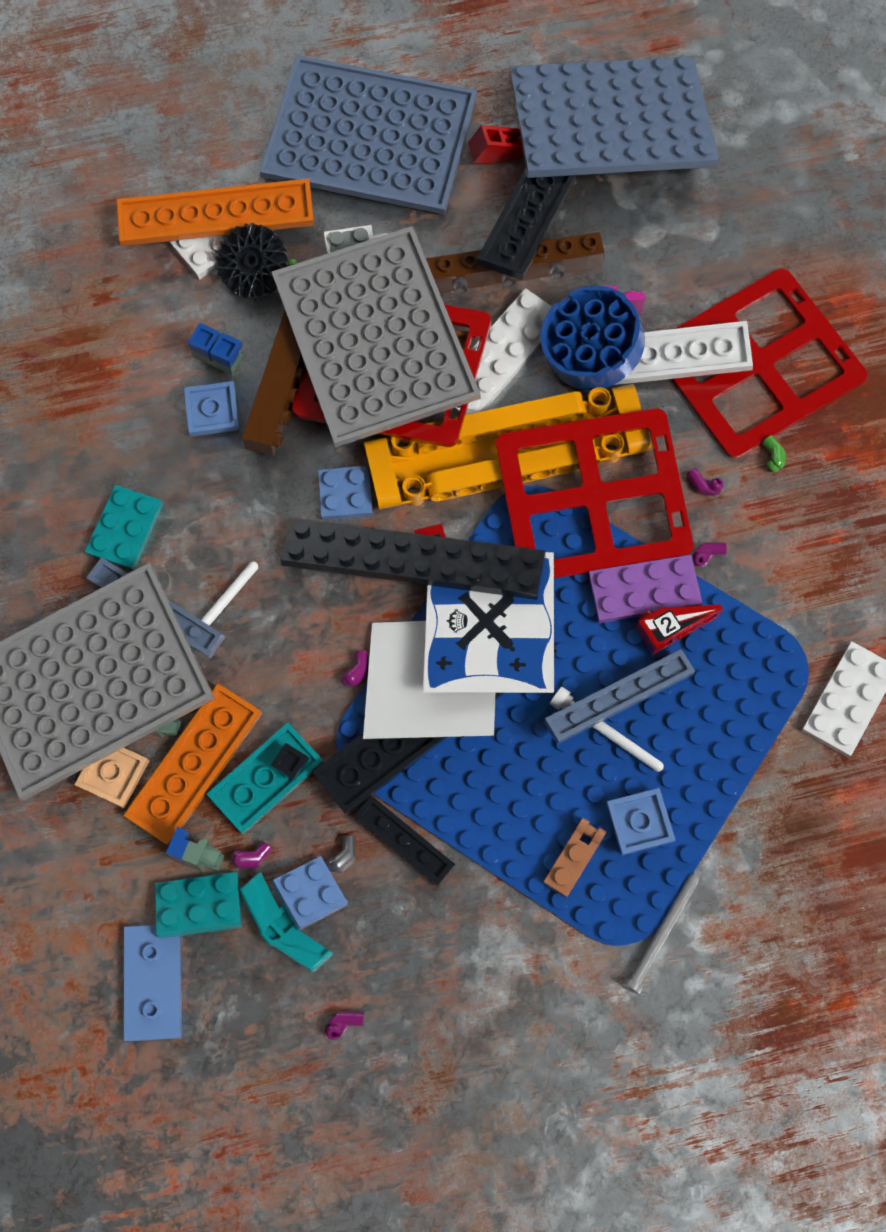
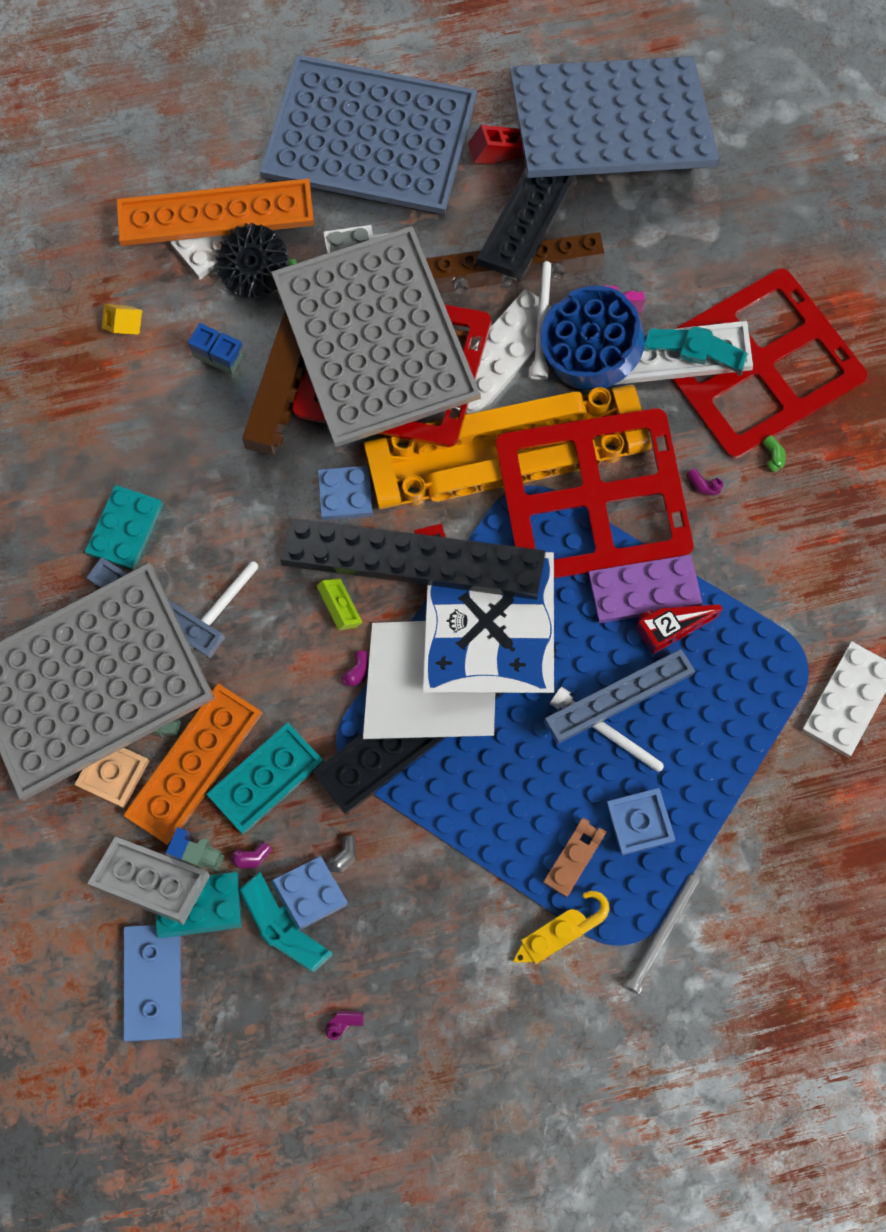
(121, 319): none -> yellow panel
(149, 880): none -> light grey plate
(211, 408): medium blue plate -> none
(289, 762): black plate -> none
(339, 604): none -> lime plate
(404, 841): black plate -> none
(539, 368): none -> white piece
(561, 931): none -> yellow plate
(696, 346): none -> teal plate
(706, 551): magenta arm -> none

